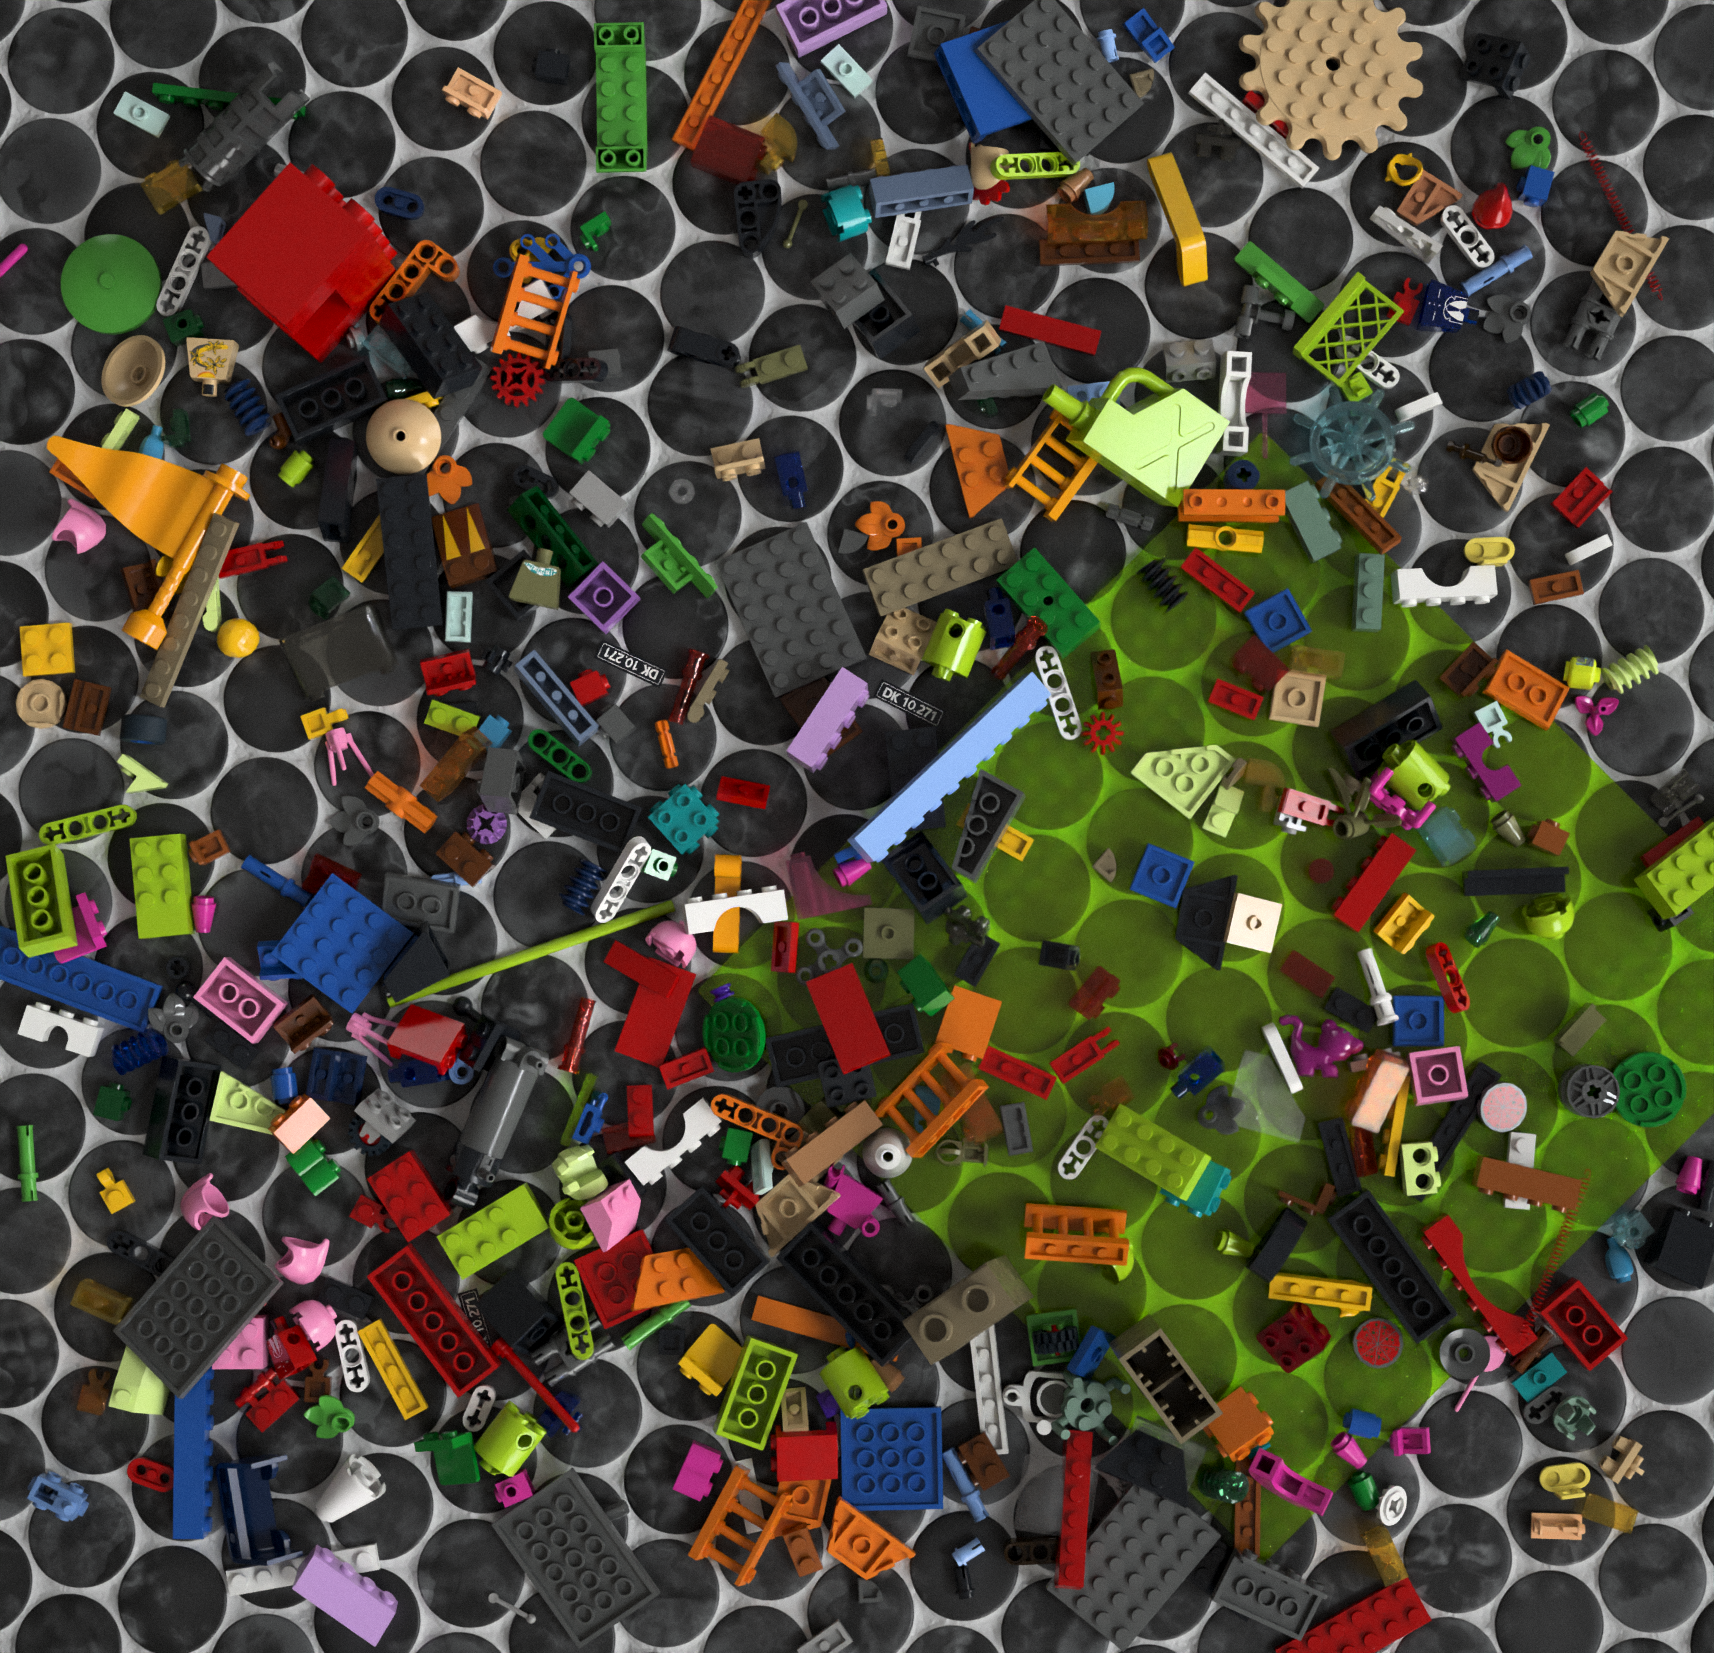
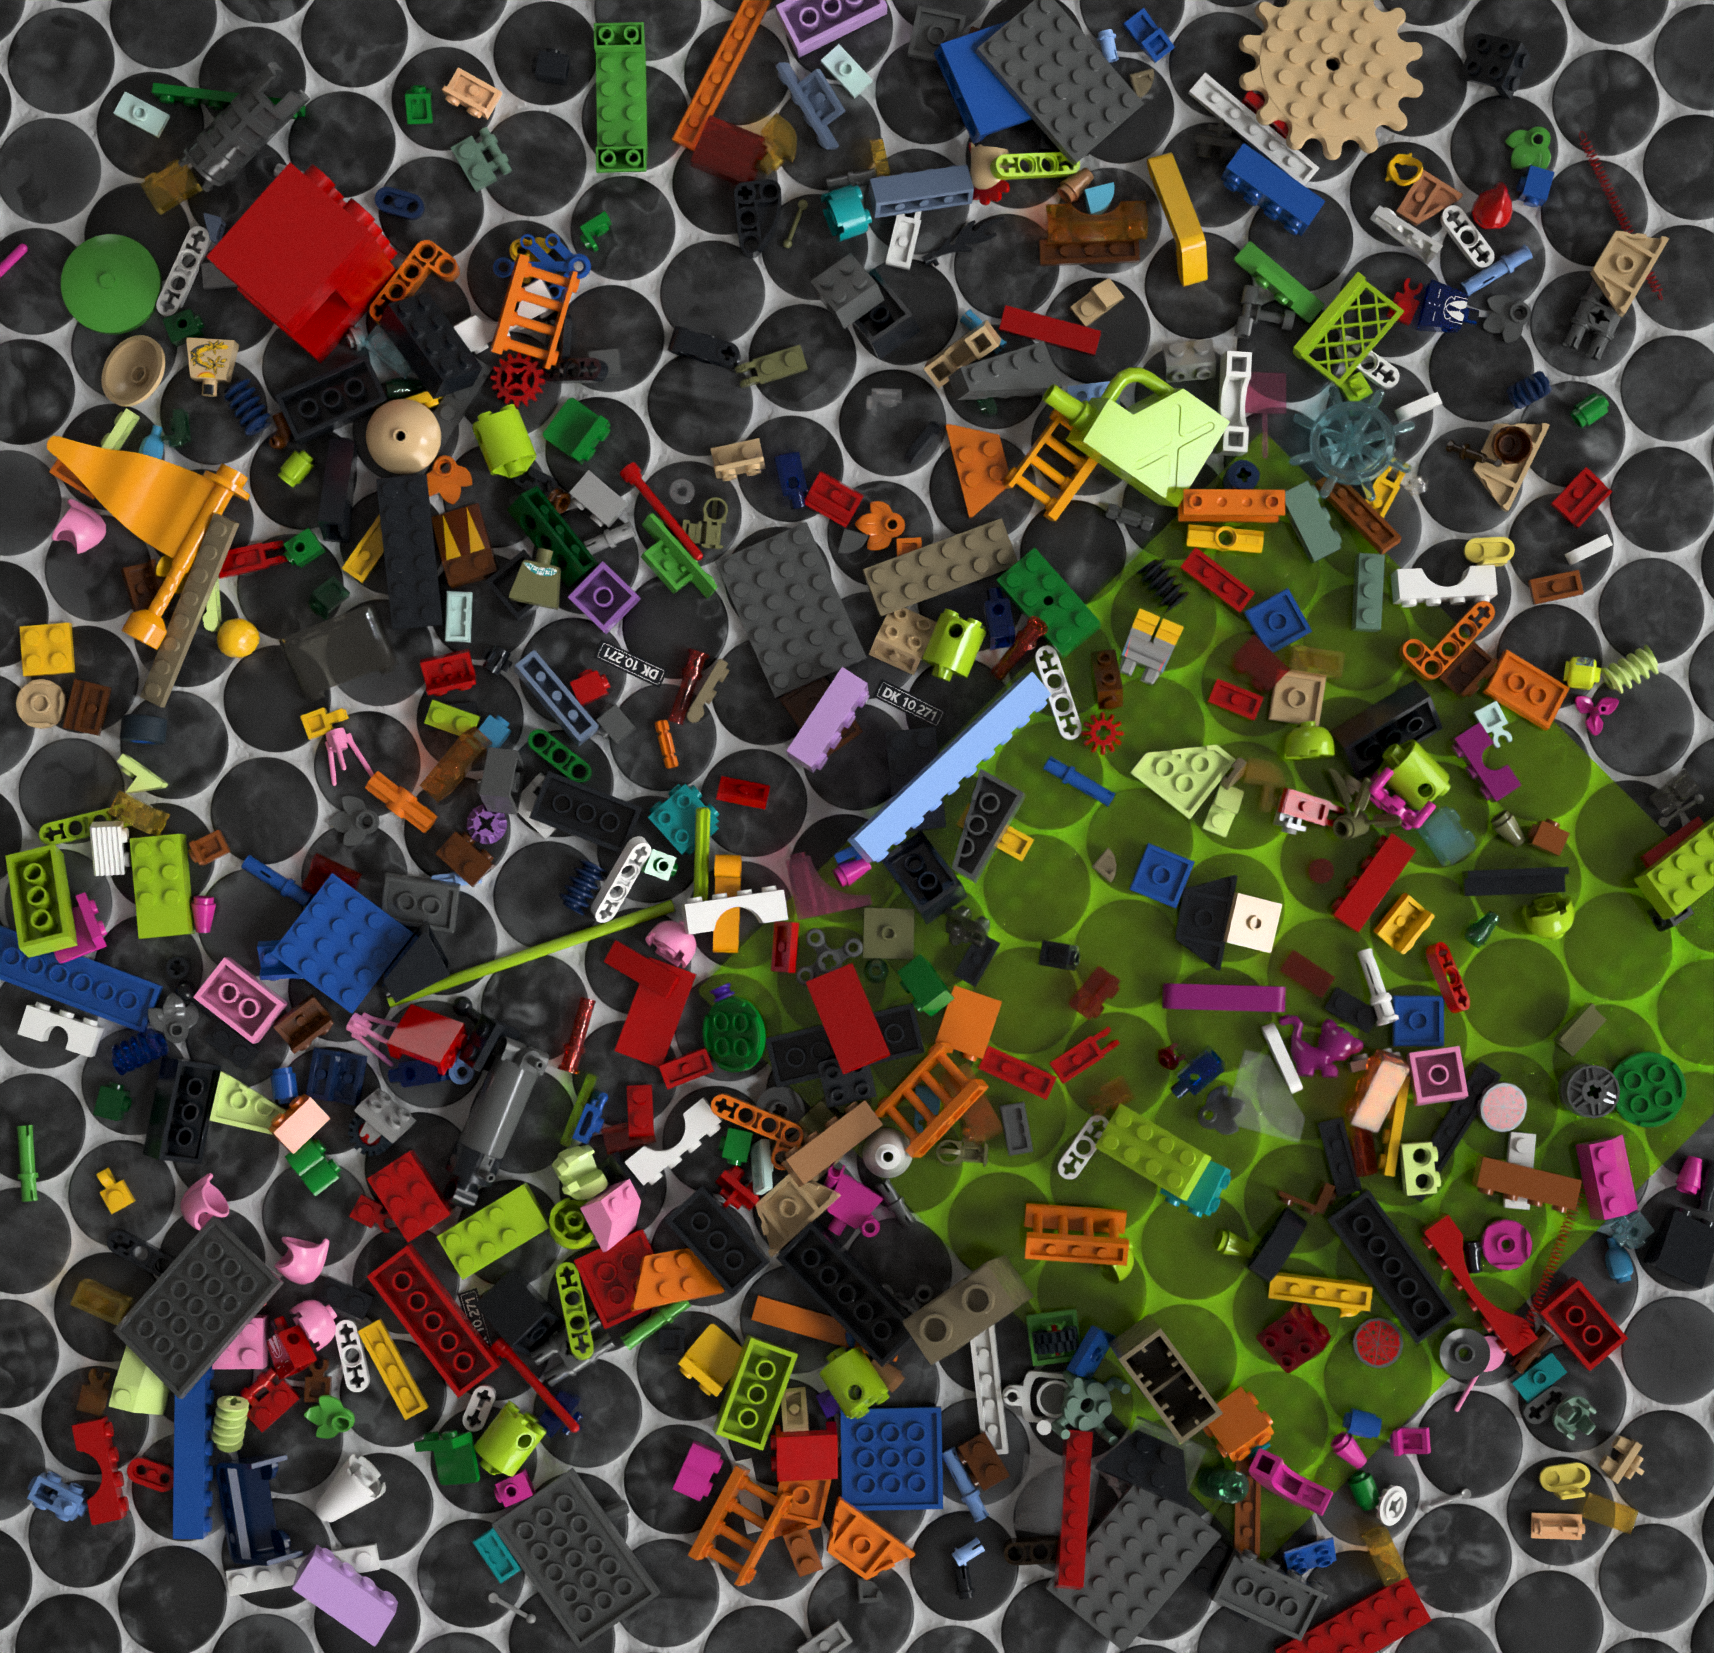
(95, 1439): none -> red arch
(109, 848): none -> white brick
(138, 813): none -> clear yellow brick
(230, 1423): none -> yellowish green piece
(303, 548): none -> green brick
(419, 105): none -> green bracket
(474, 163): none -> sand green plate
(496, 1555): none -> teal plate
(504, 442): none -> lime cylinder
(560, 500): none -> reddish brown bush
(610, 538): none -> light grey pin
(633, 475): none -> red piece
(701, 859): none -> lime axle
(711, 530): none -> olive piece
(833, 499): none -> red plate
(1079, 781): none -> blue pin
(1097, 302): none -> tan slope
(1146, 654): none -> light grey hips
(1223, 997): none -> magenta beam
(1271, 190): none -> blue brick
(1306, 1557): none -> blue hinge
(1308, 742): none -> lime cylinder
(1452, 638): none -> orange beam
(1465, 1493): none -> light grey hinge
(1473, 1256): none -> black pin
(1518, 1249): none -> dark pink plate
(1606, 1177): none -> dark pink slope

